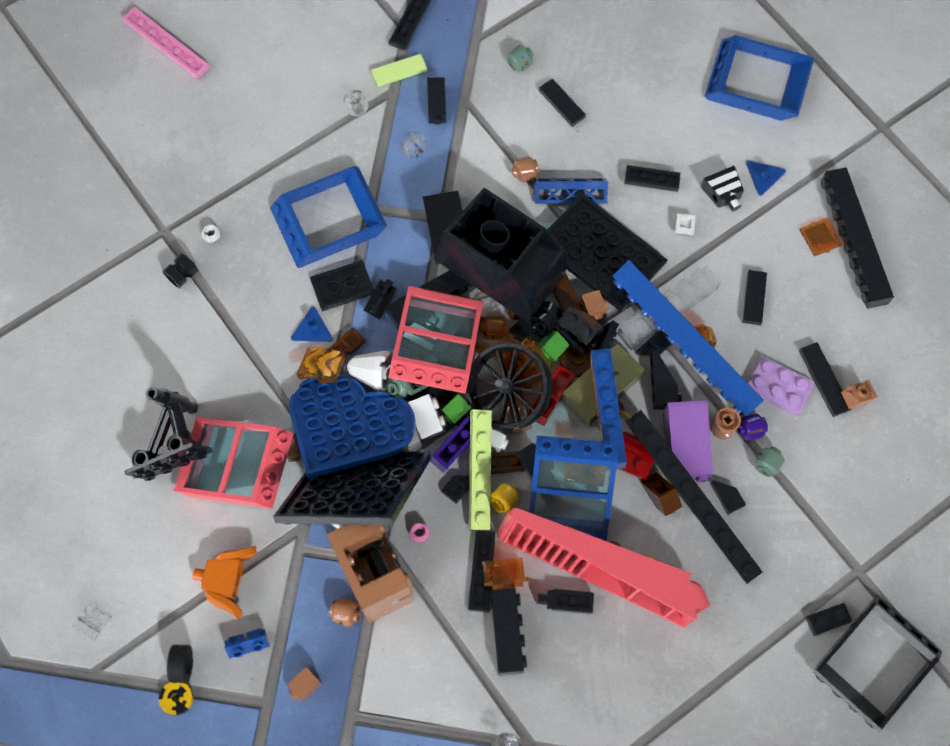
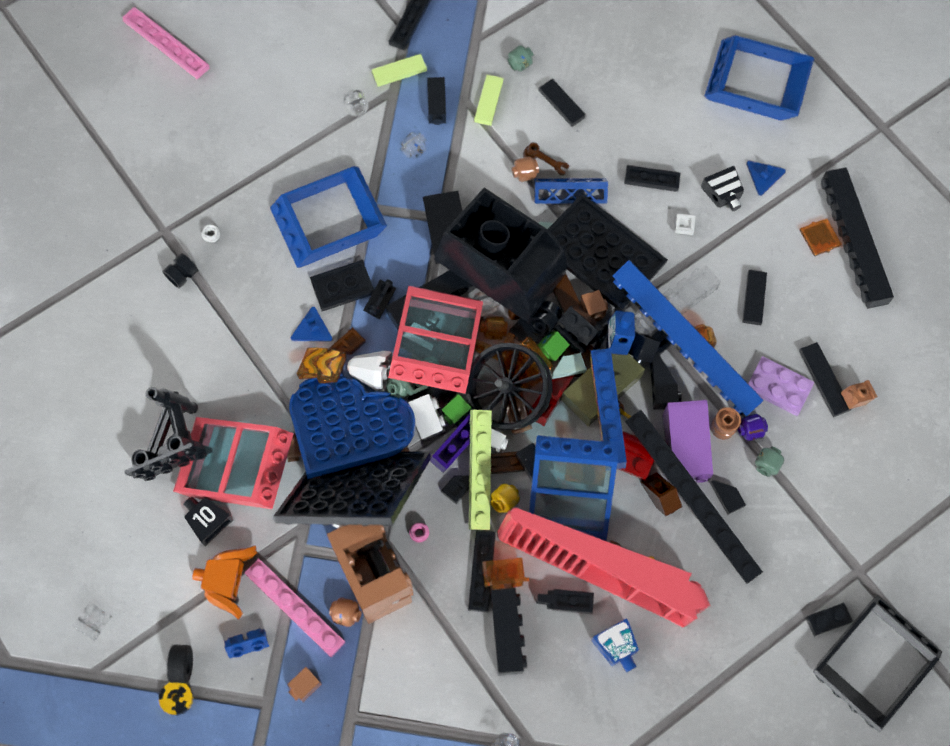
(206, 519): none -> black torso
(295, 608): none -> bright pink plate
(488, 100): none -> yellowish green tile
(534, 152): none -> reddish brown brick
(569, 366): none -> light aqua tile
(617, 645): none -> torso
(621, 326): none -> blue torso
(643, 348): none -> black brick

